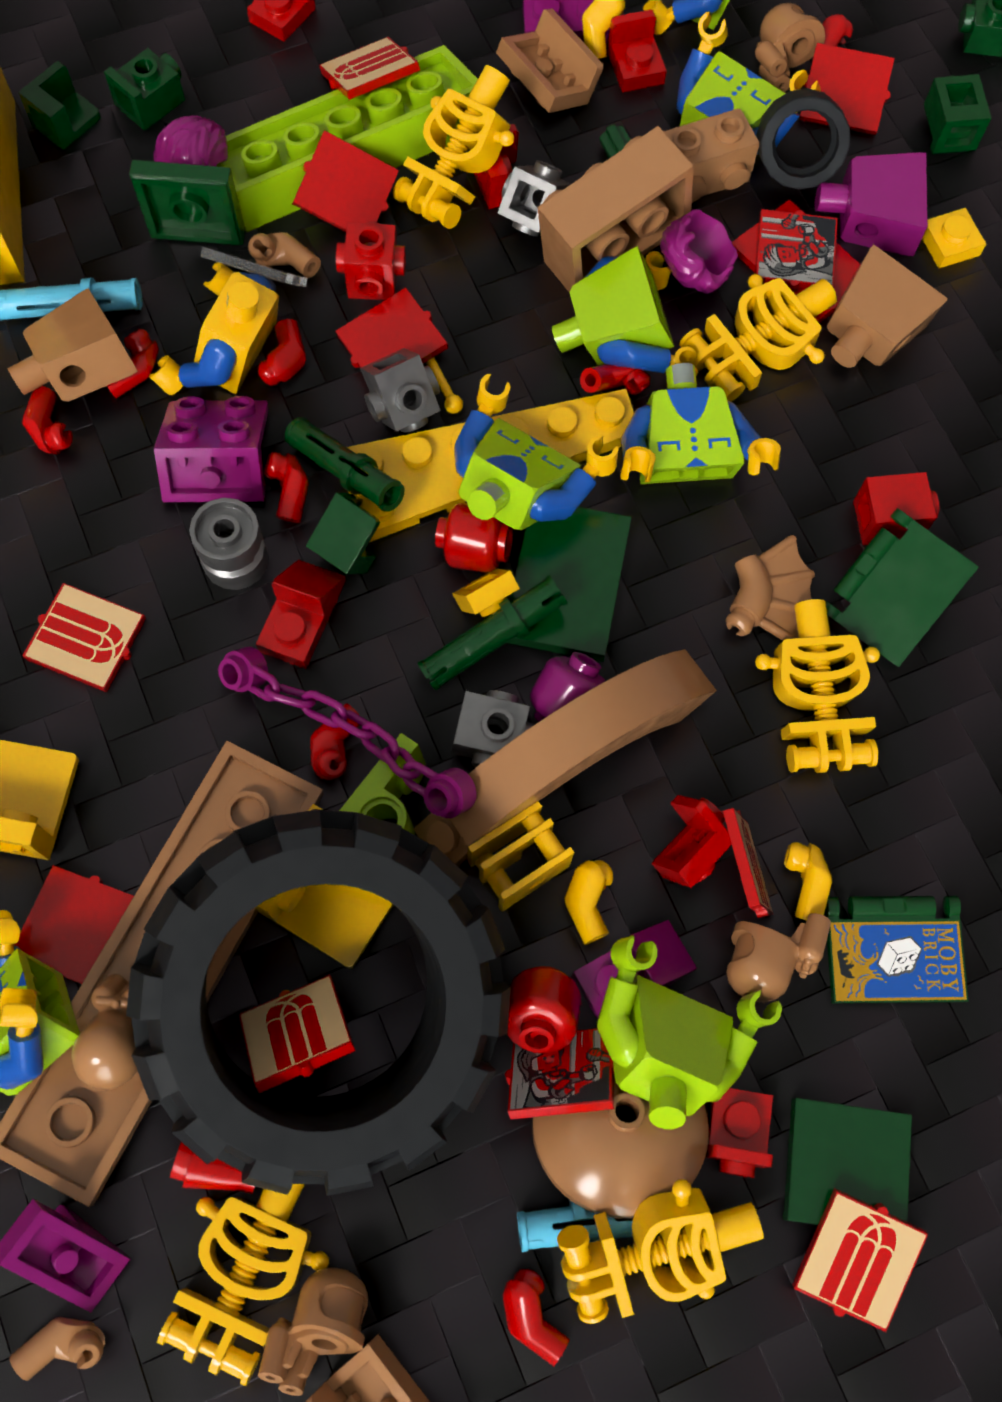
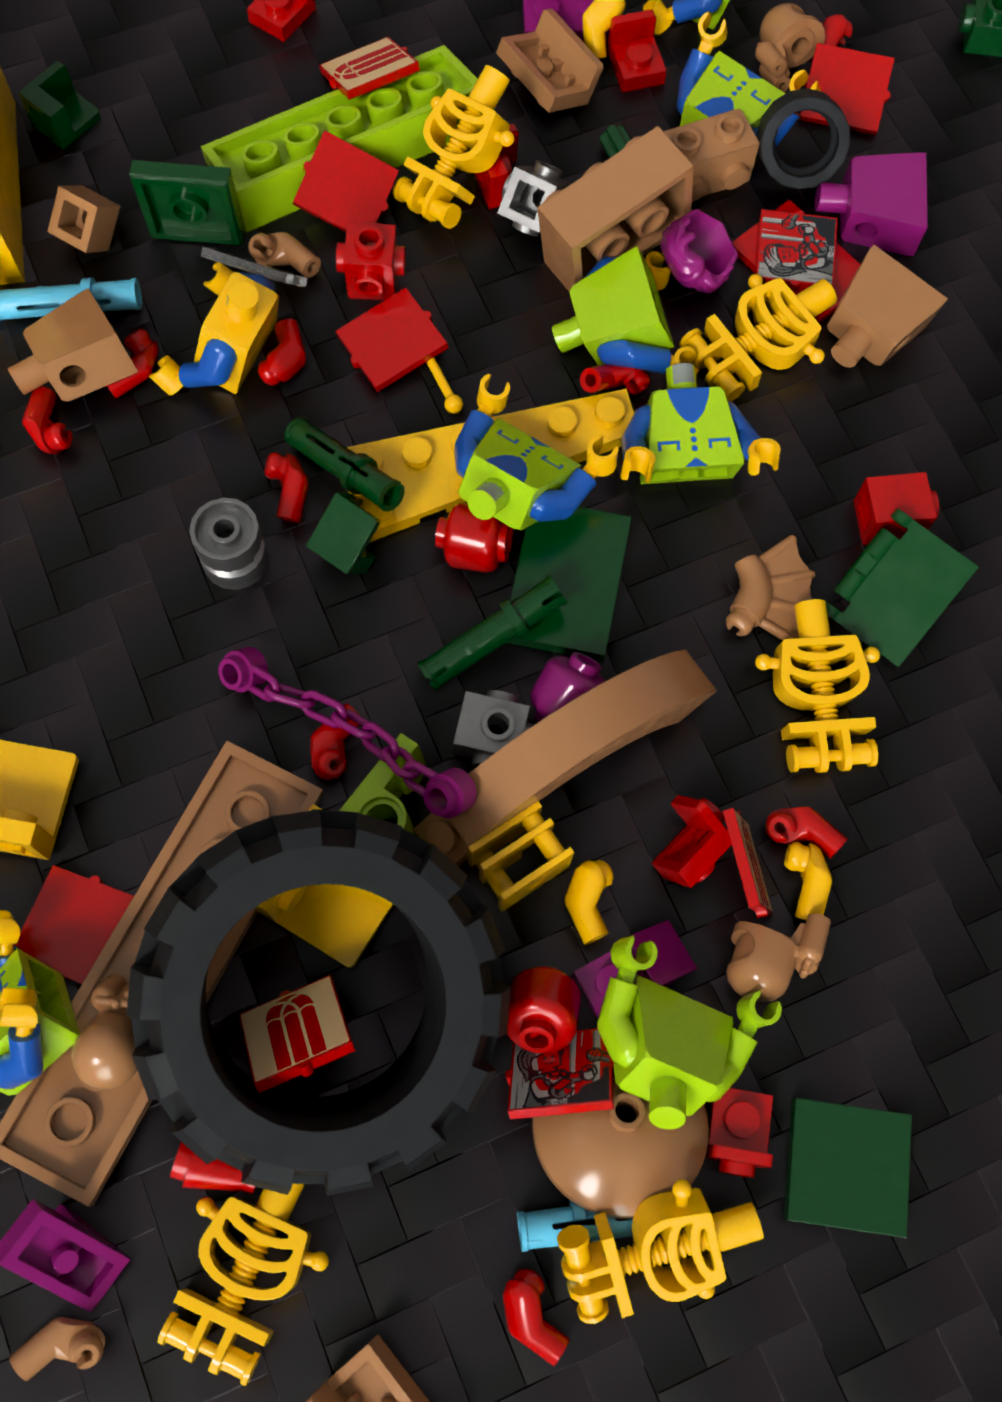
(83, 218): none -> medium nougat plate
(84, 637): piece -> none
(146, 87): dark green brick -> none
(192, 142): magenta hair -> none
(212, 450): magenta bracket -> none
(300, 612): red slope -> none
(323, 1324): medium nougat piece -> none
(401, 391): flat silver brick -> none
(486, 592): yellow plate -> none
(804, 825): none -> red arm
(860, 1260): piece -> none
(896, 950): piece -> none
(953, 238): yellow plate -> none
(956, 113): dark green brick -> none

